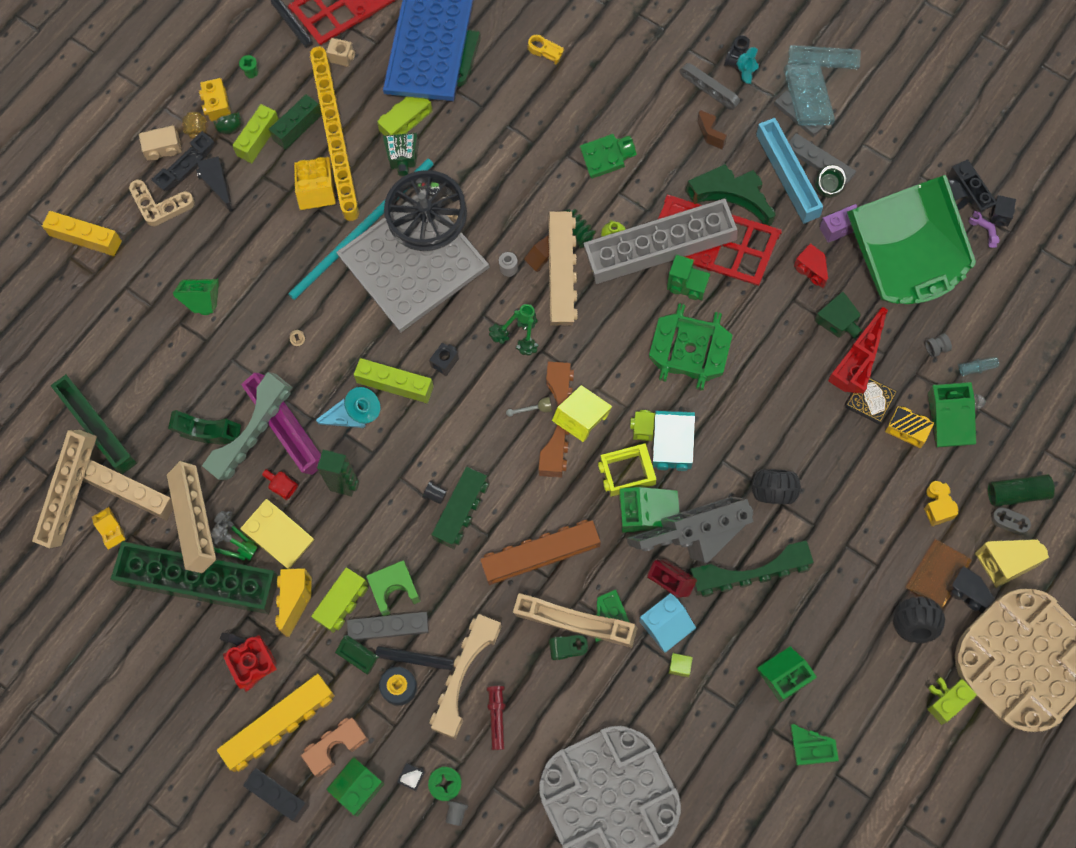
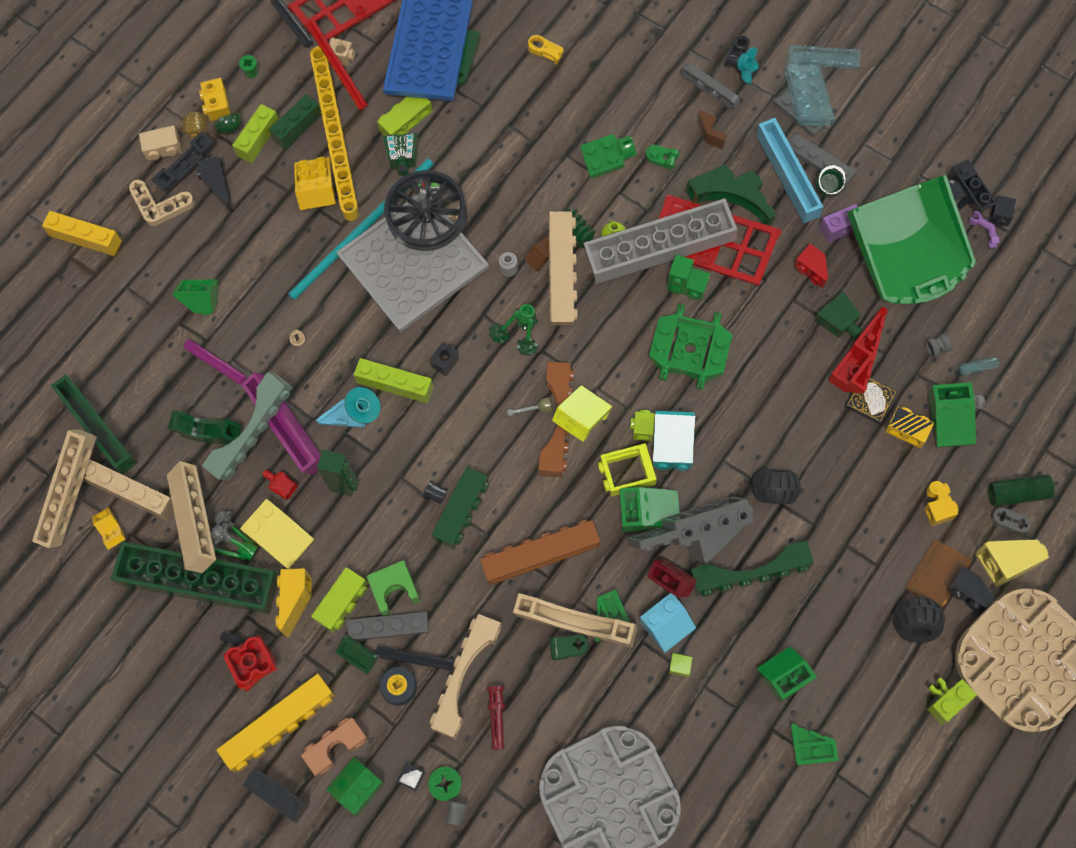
(214, 361): none -> magenta axle
(336, 64): none -> red axle
(656, 153): none -> green plate

